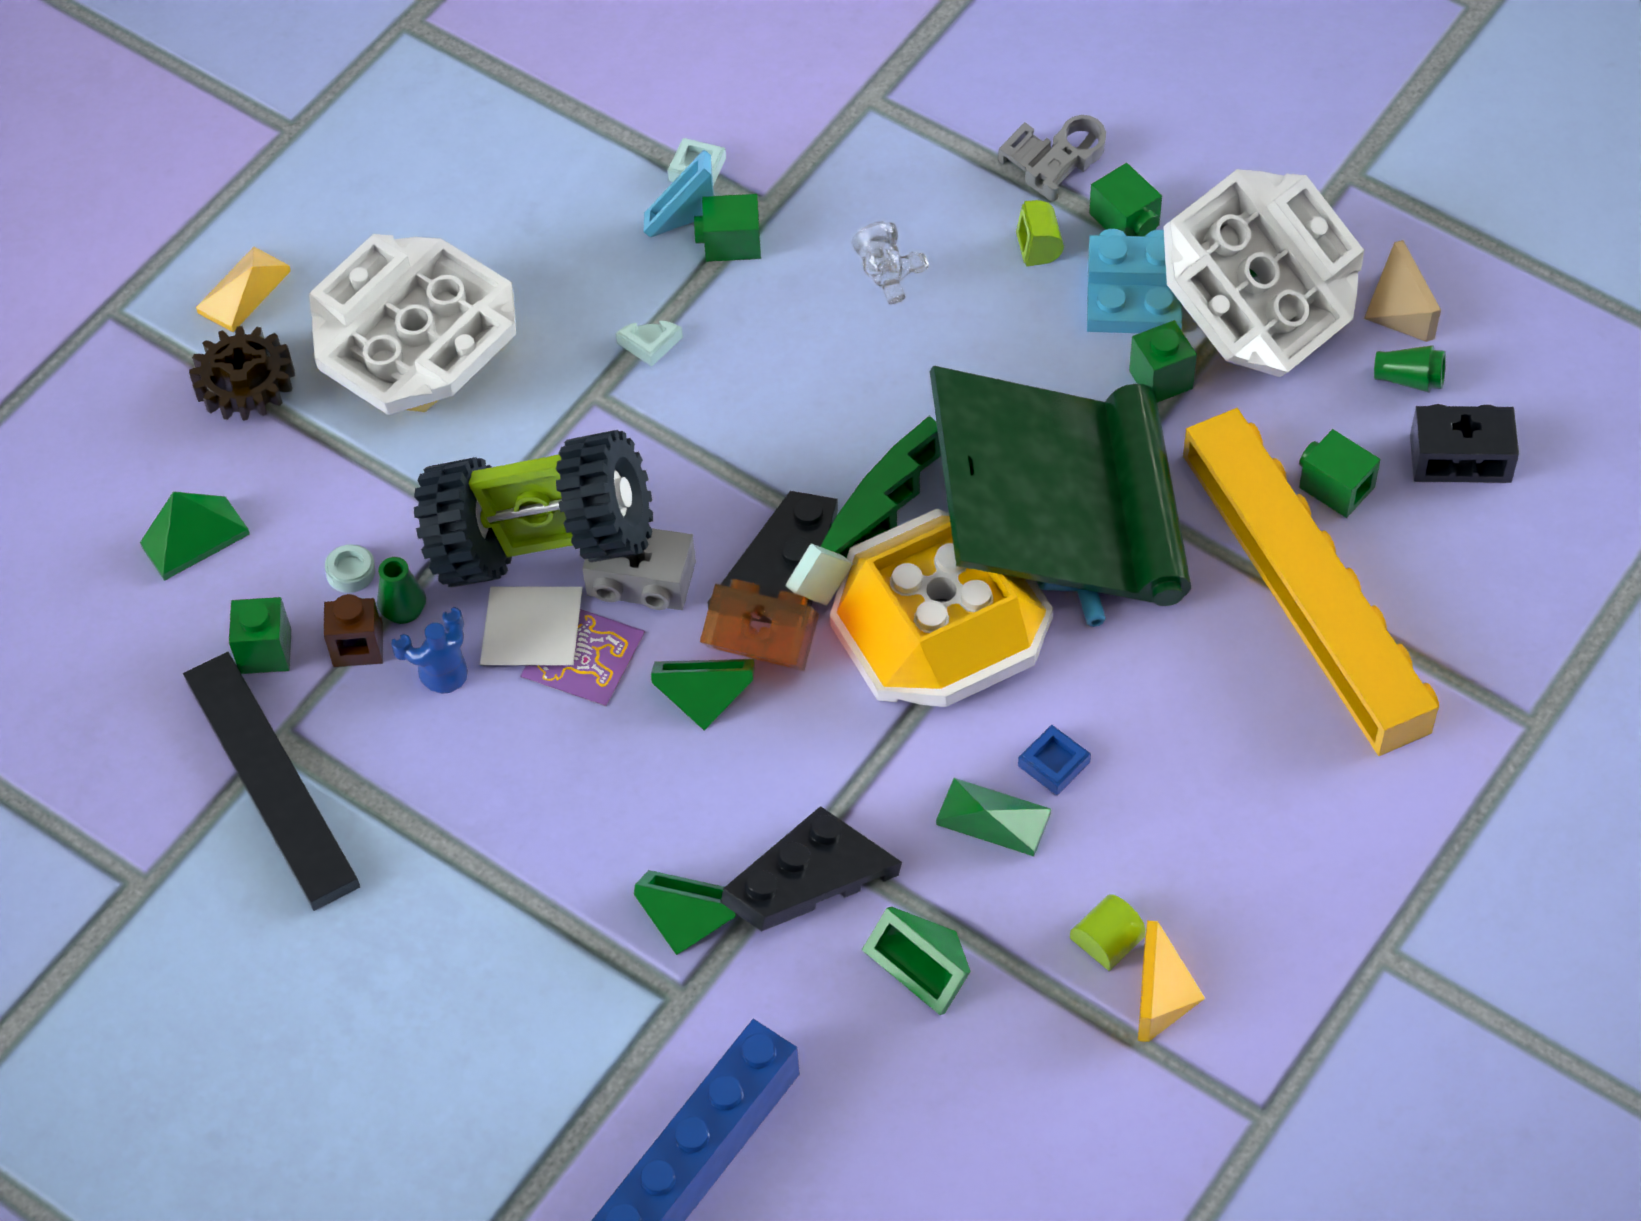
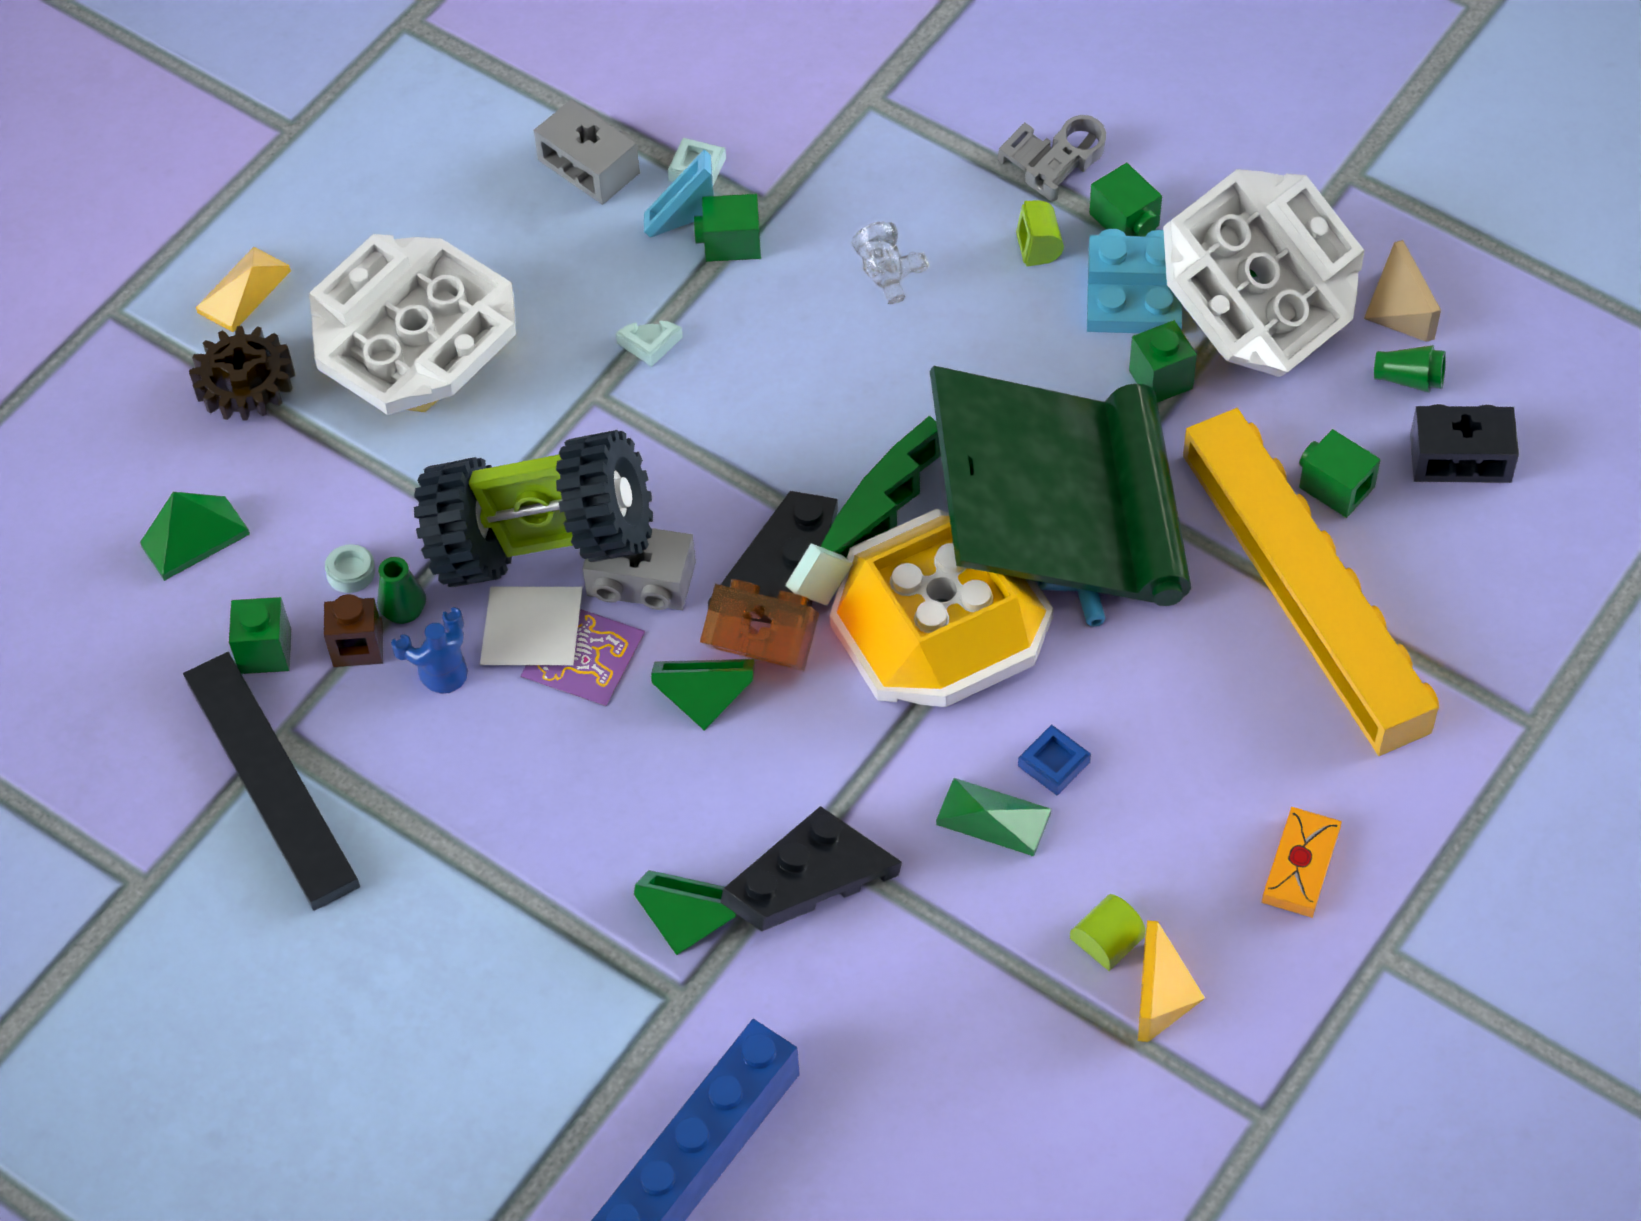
(587, 151): none -> light grey brick
(919, 956): green slope -> none
(1301, 862): none -> light orange tile

